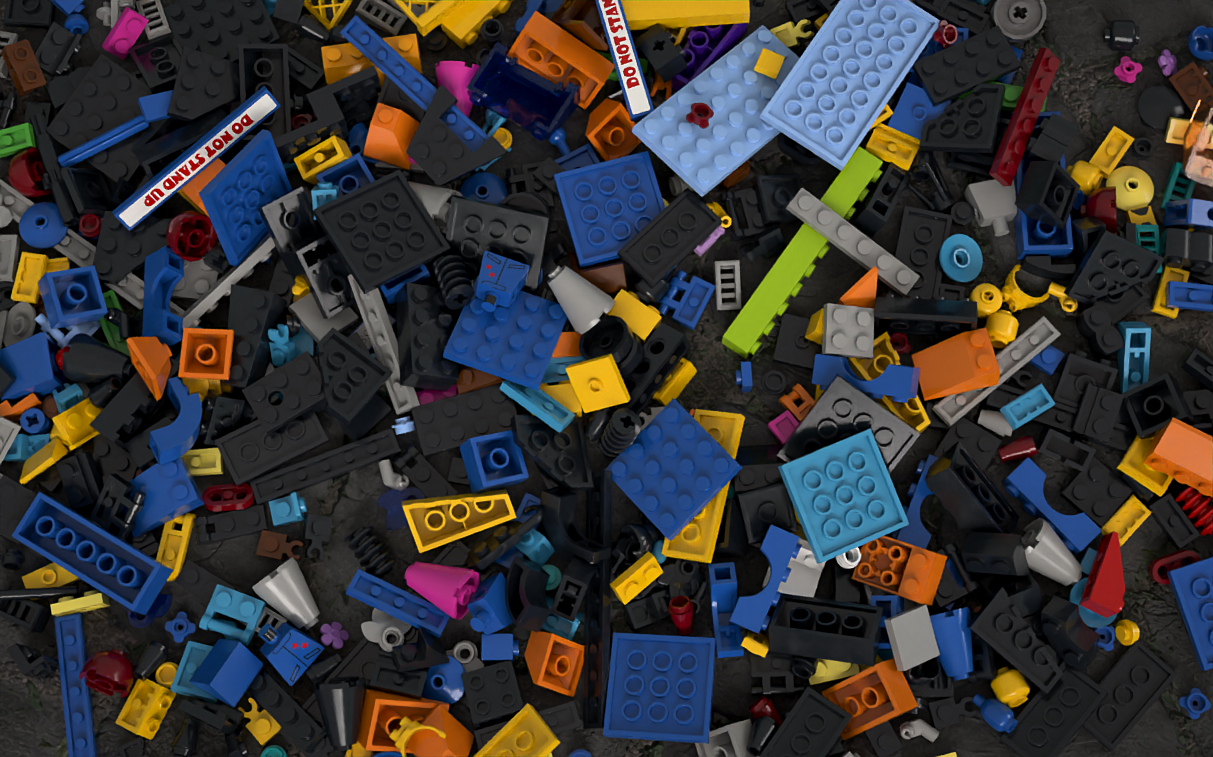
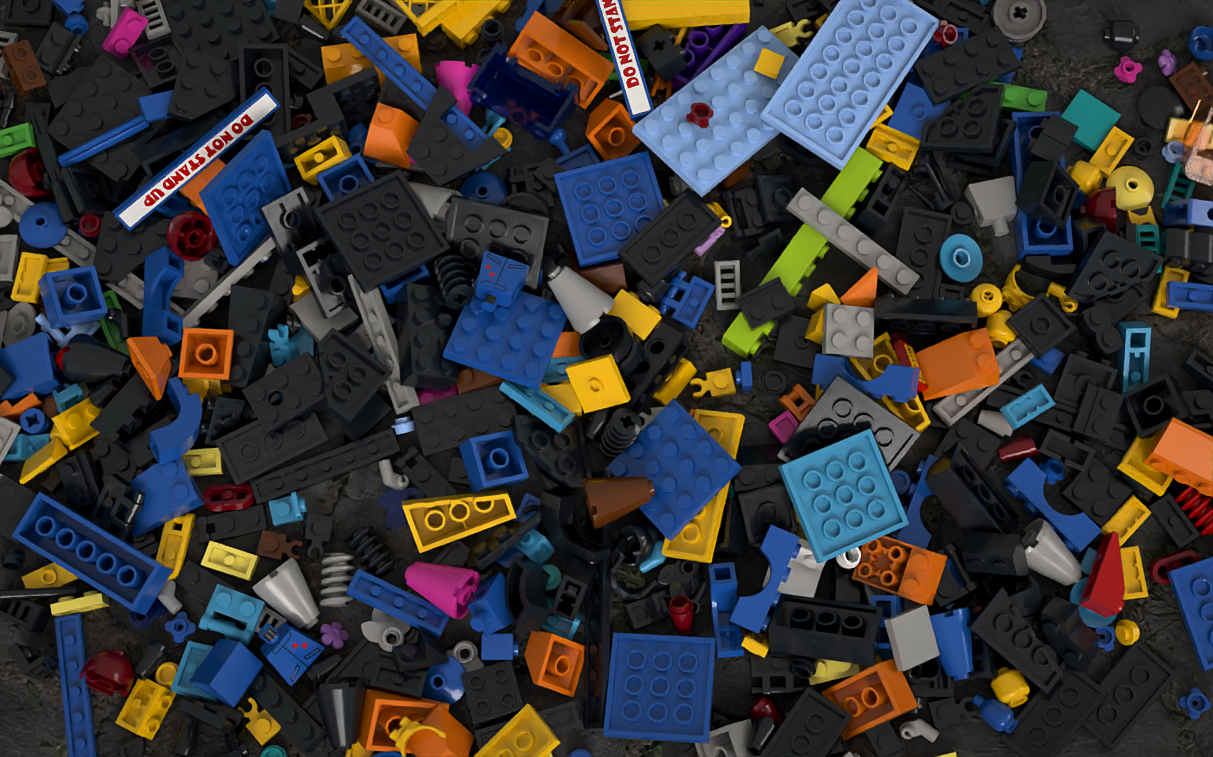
(167, 597): none -> light grey arm
(176, 205): none -> blue plate
(230, 561): none -> light yellow plate
(323, 194): dark azure bracket -> none
(336, 579): none -> light grey piece
(615, 497): none -> reddish brown cone
(636, 578): yellow plate -> none
(718, 383): none -> yellow plate
(765, 303): none -> black plate
(821, 297): none -> yellow slope
(900, 481): none -> blue plate
(907, 357): none -> red tile
(1024, 117): dark red plate -> none
(1040, 325): none -> black plate
(1053, 469): none -> blue plate
(1092, 118): none -> teal tile
(1133, 574): none -> yellow plate
(1173, 152): none -> light blue plate

